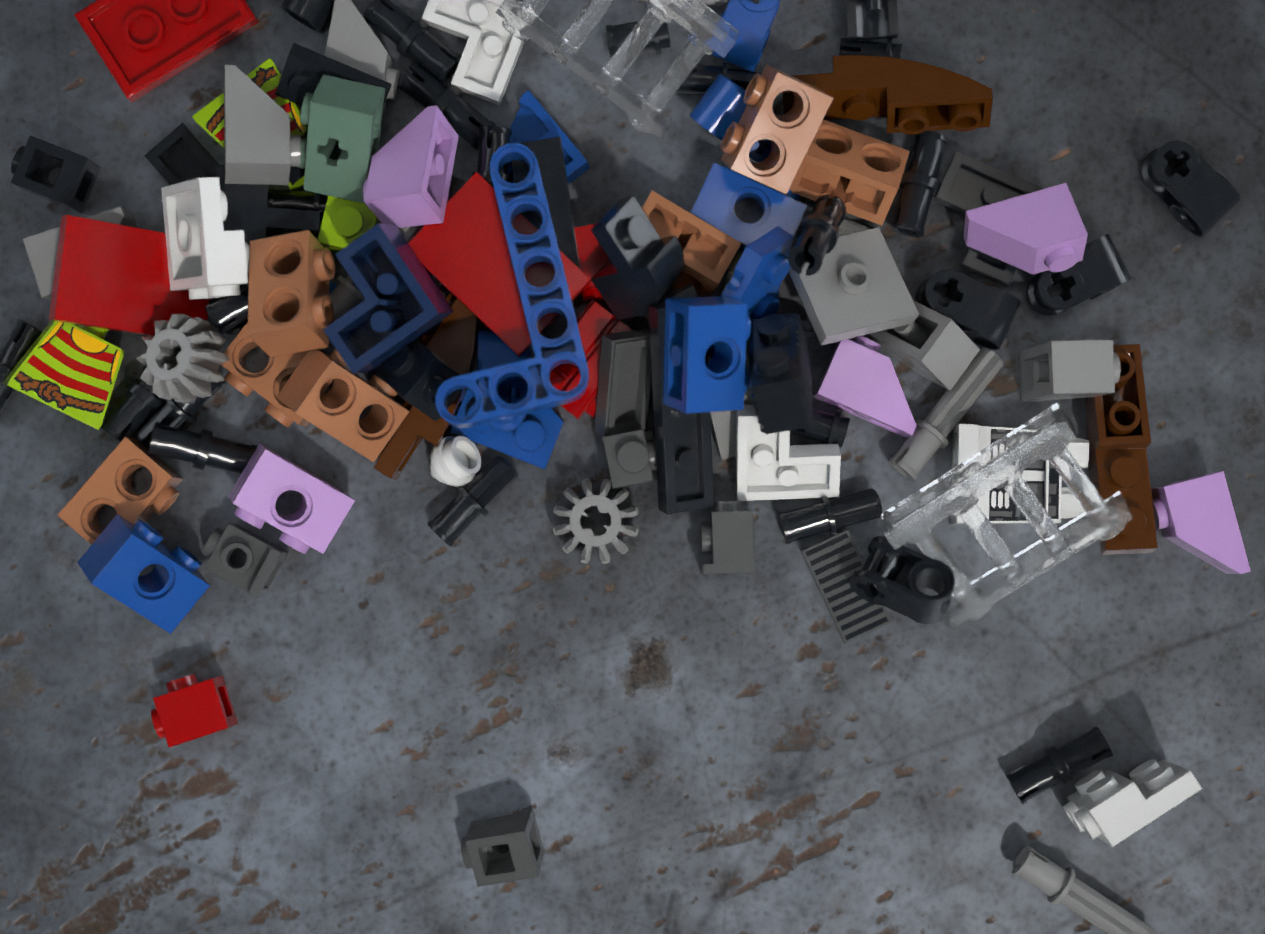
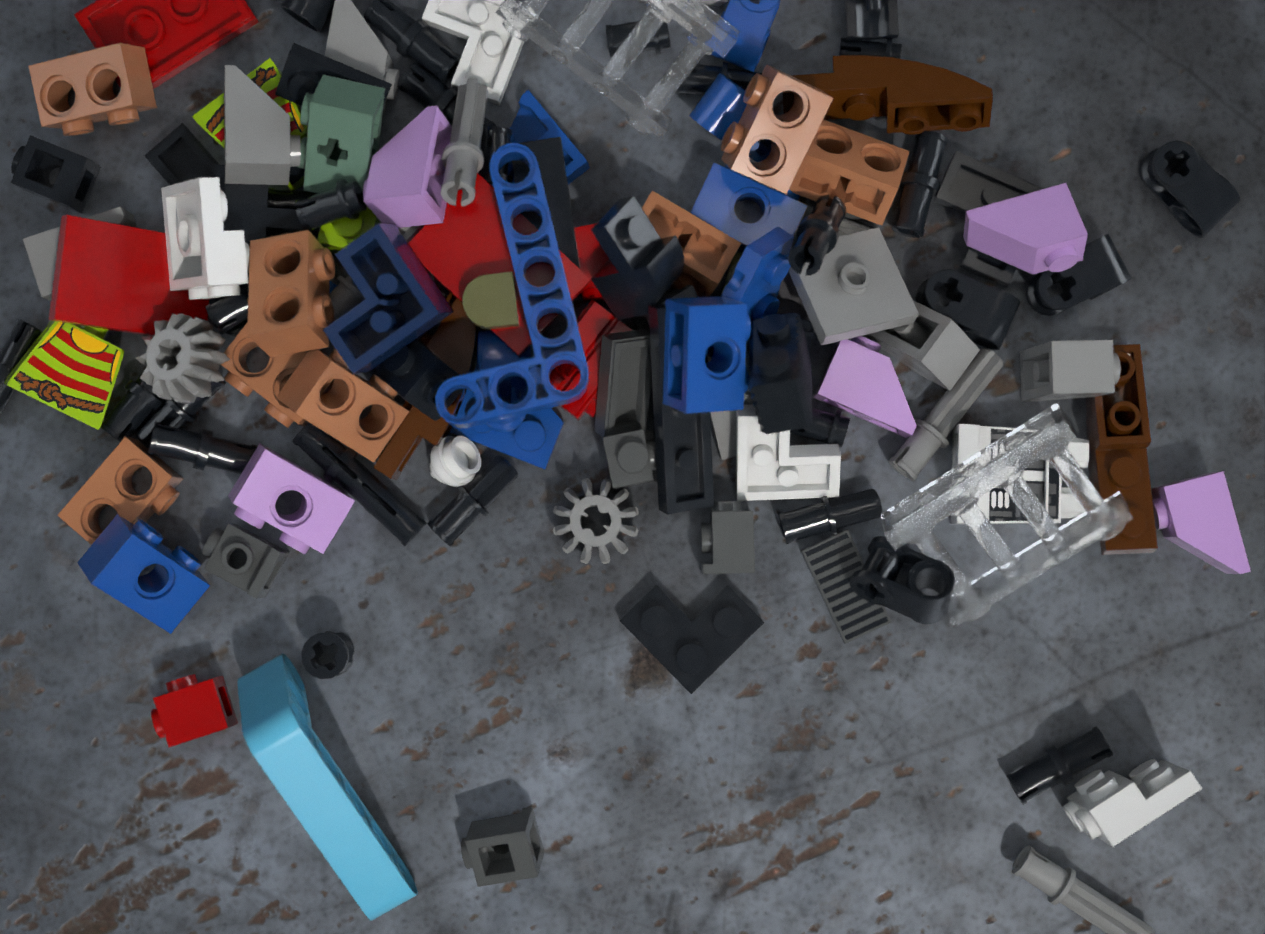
(92, 79): none -> nougat brick
(313, 650): none -> black bush
(315, 441): none -> black pin
(316, 790): none -> medium azure beam
(331, 205): none -> black pin
(463, 154): none -> light grey axle
(491, 301): none -> olive tile
(692, 647): none -> black plate

